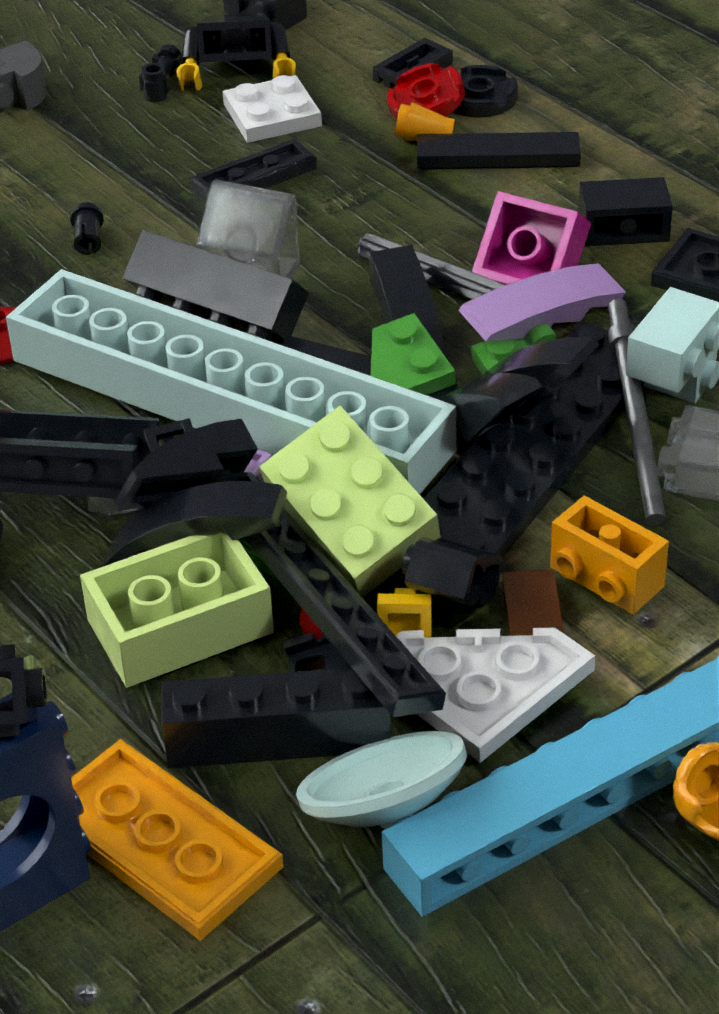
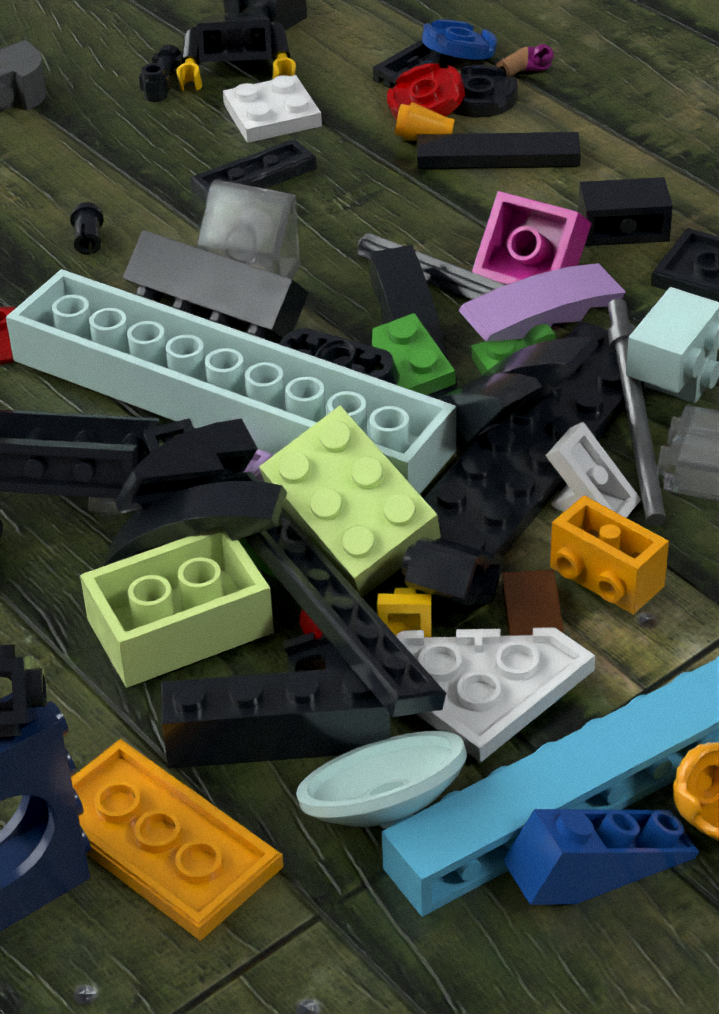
(362, 357): none -> black beam
(459, 40): none -> blue tile
(527, 60): none -> arm
(588, 852): none -> blue slope
(589, 473): none -> white slope

